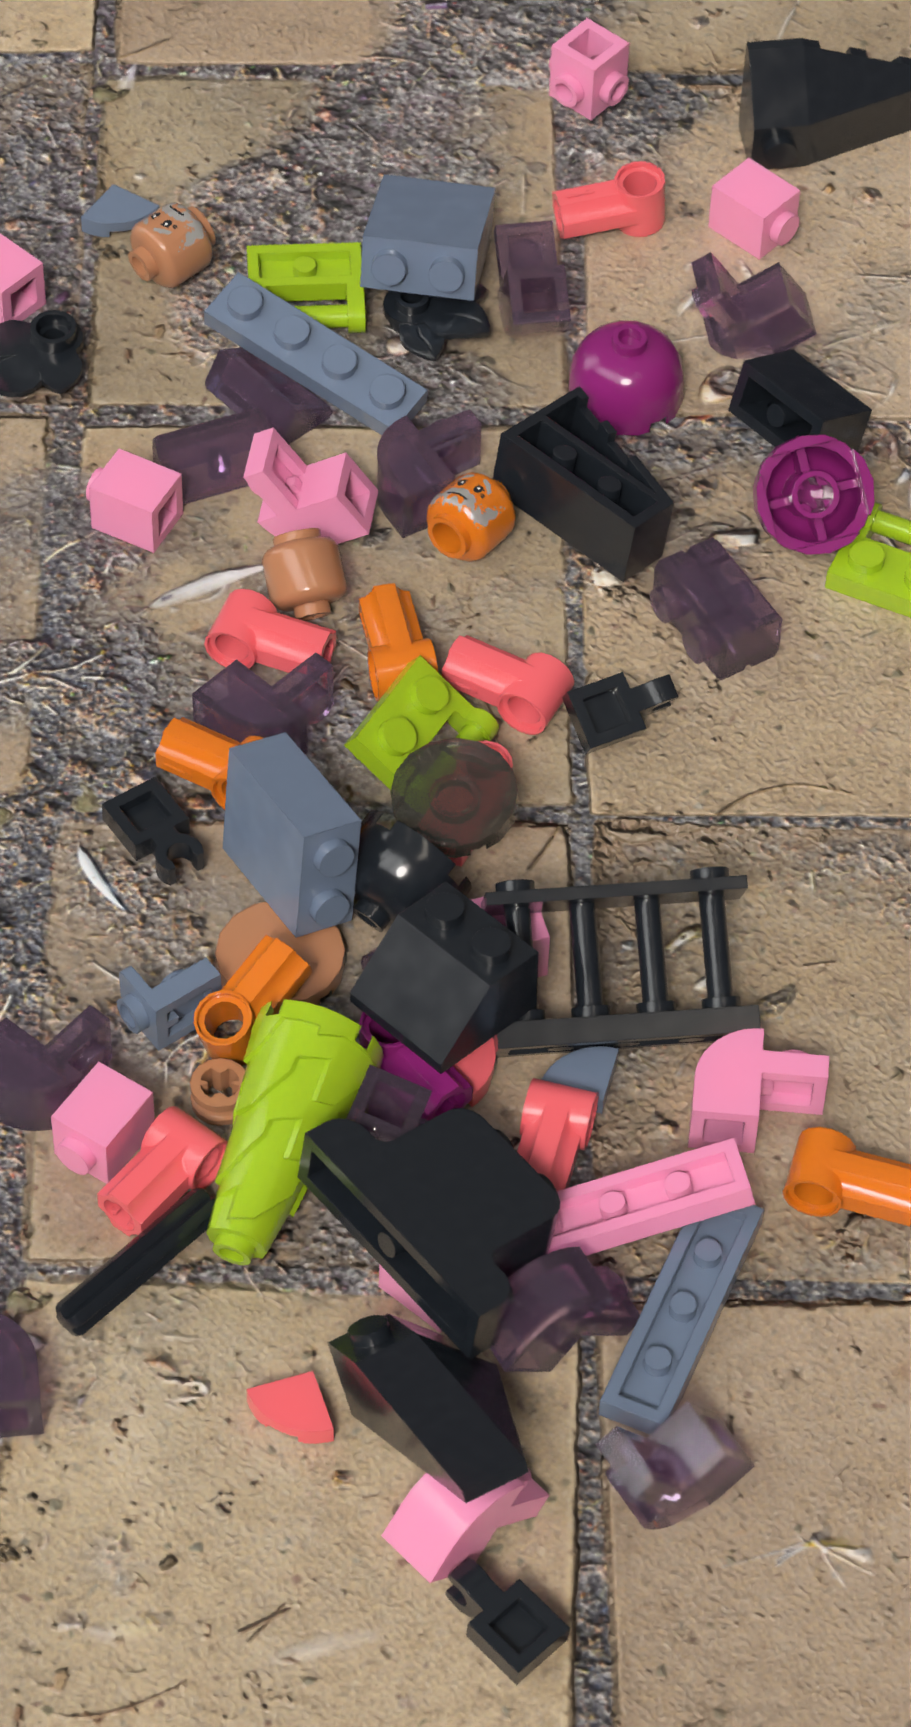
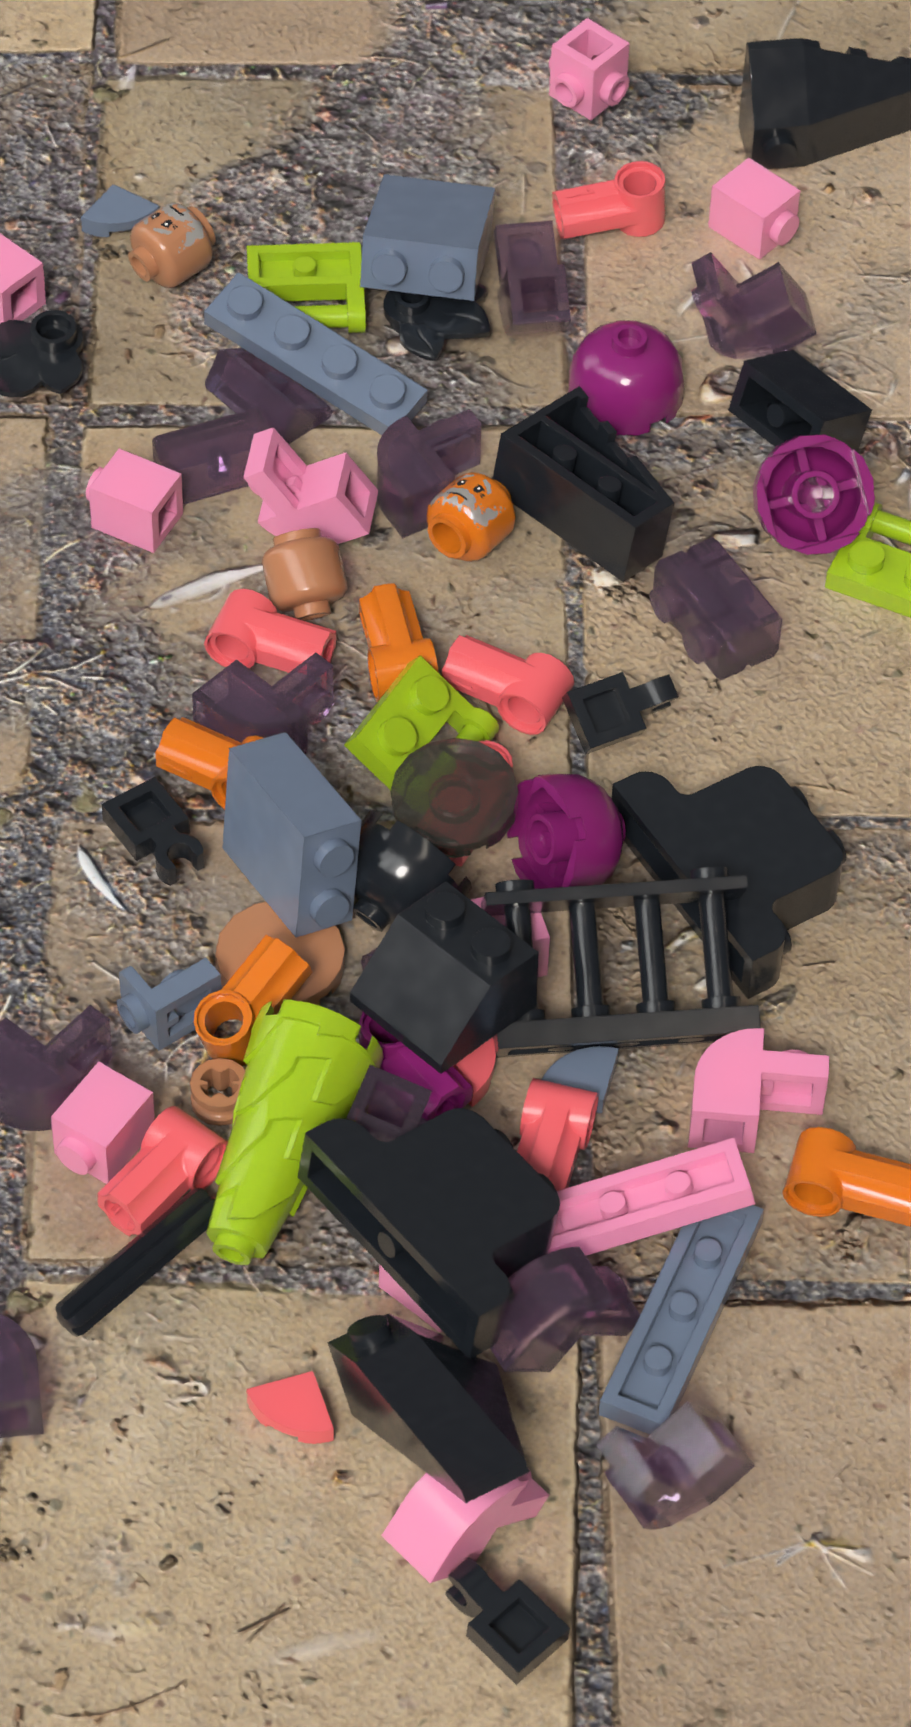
(566, 831): none -> magenta cylinder
(755, 830): none -> black brick

